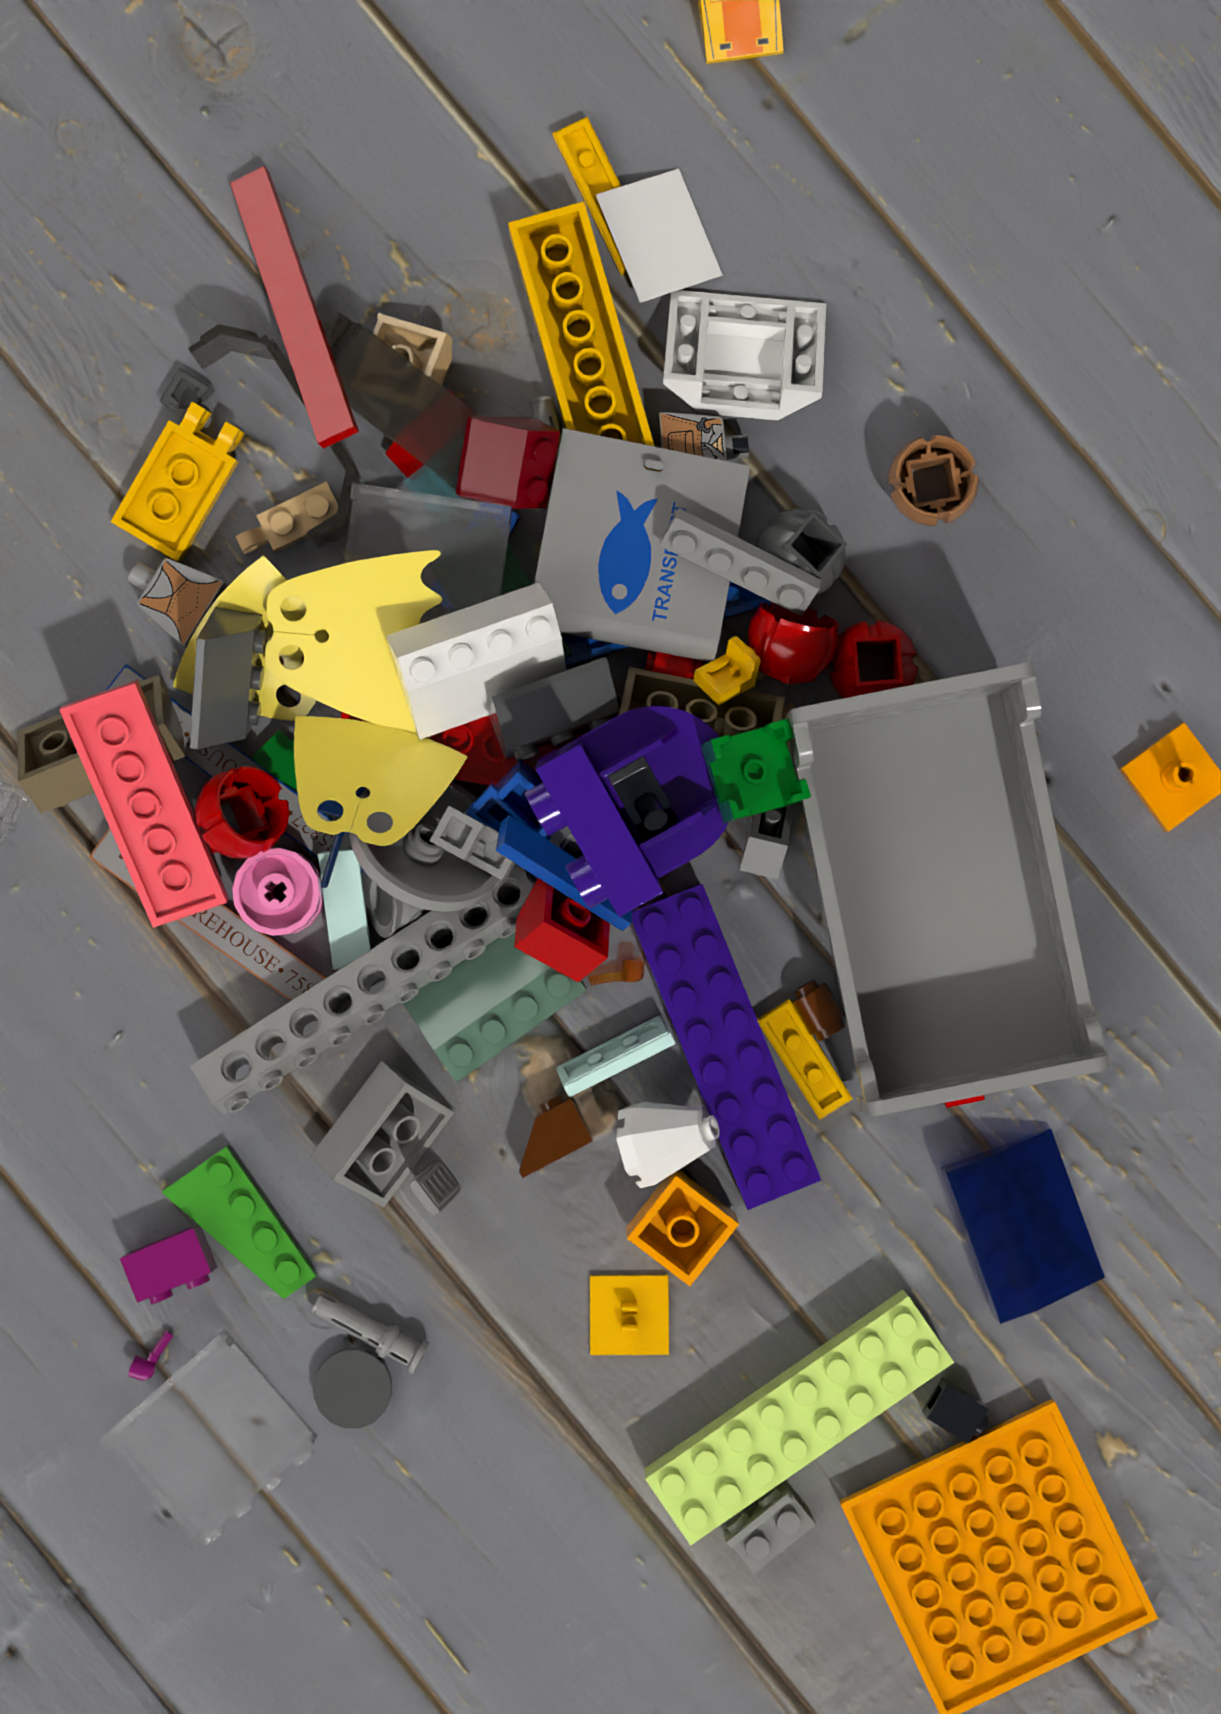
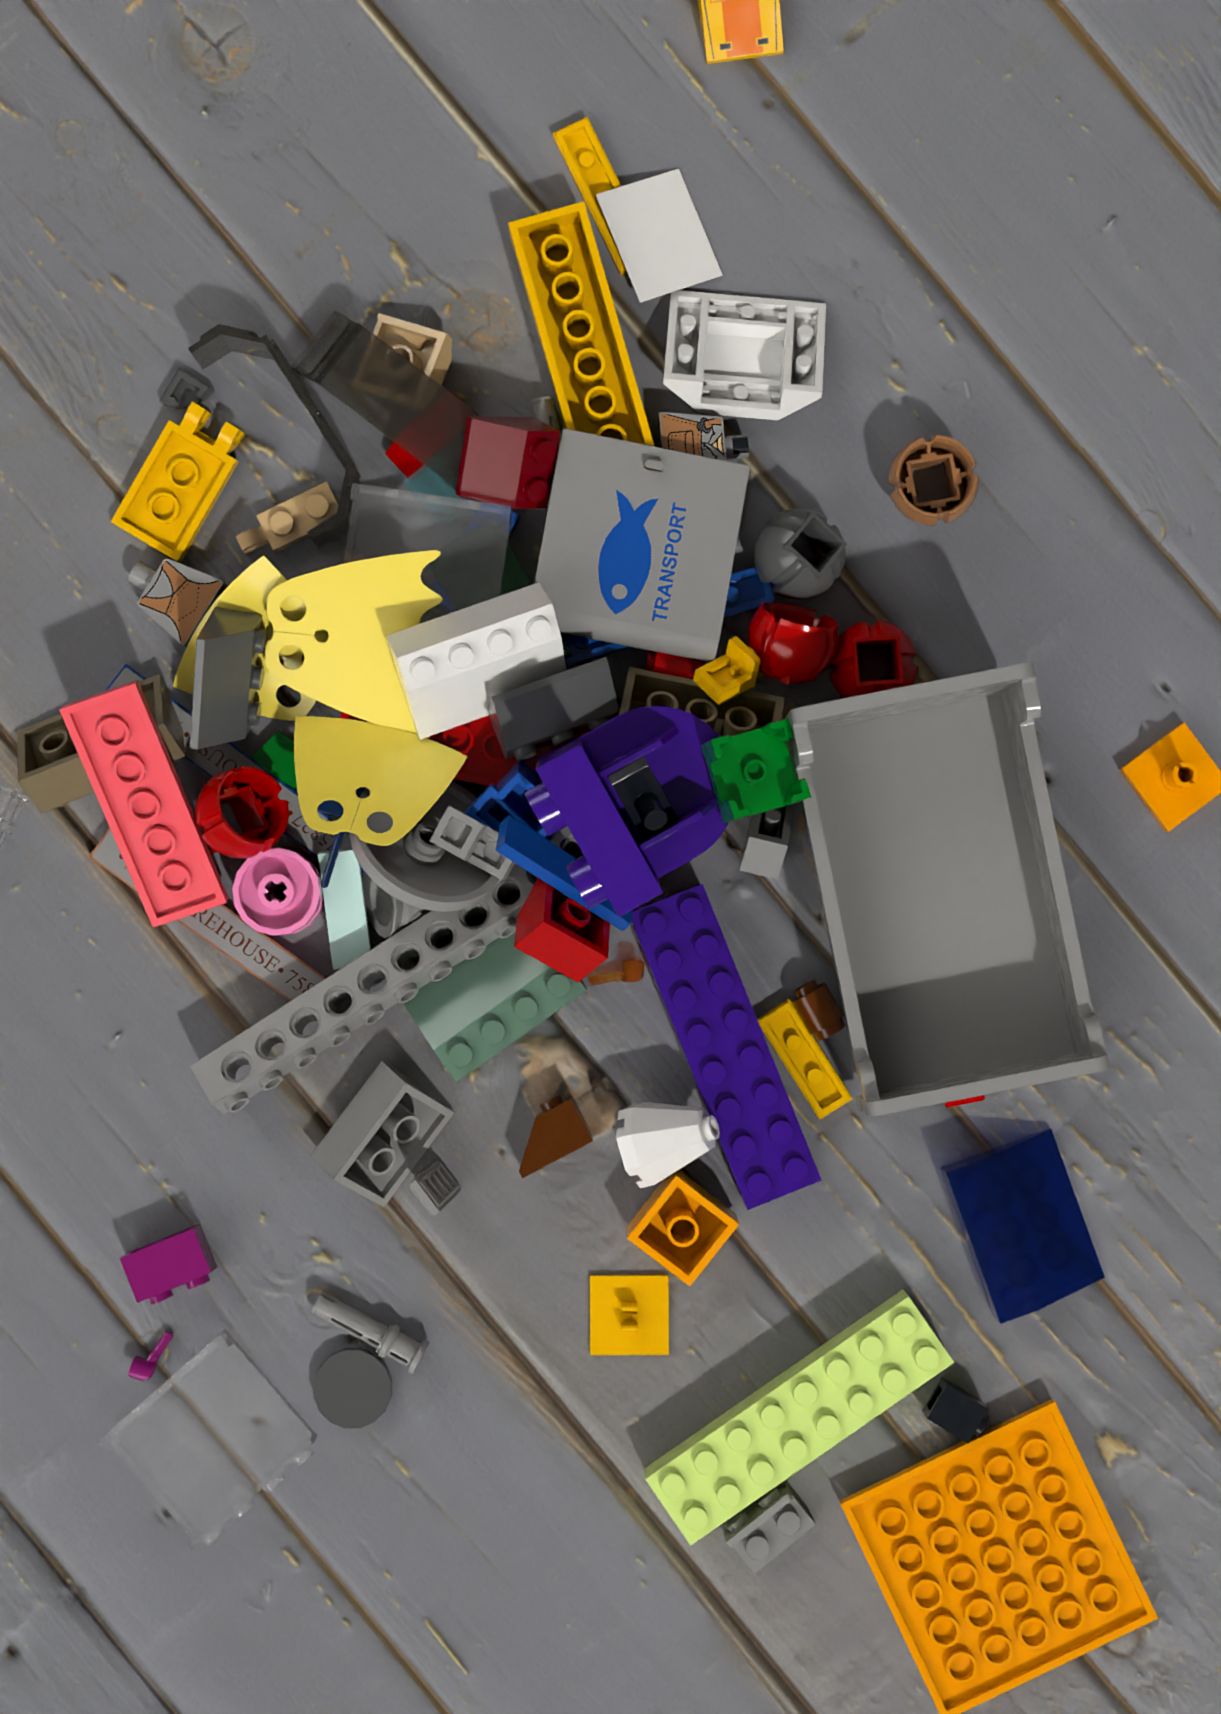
(238, 1216): bright green wing -> none
(294, 308): tile -> none
(615, 1055): light aqua tile -> none
(740, 562): light grey plate -> none

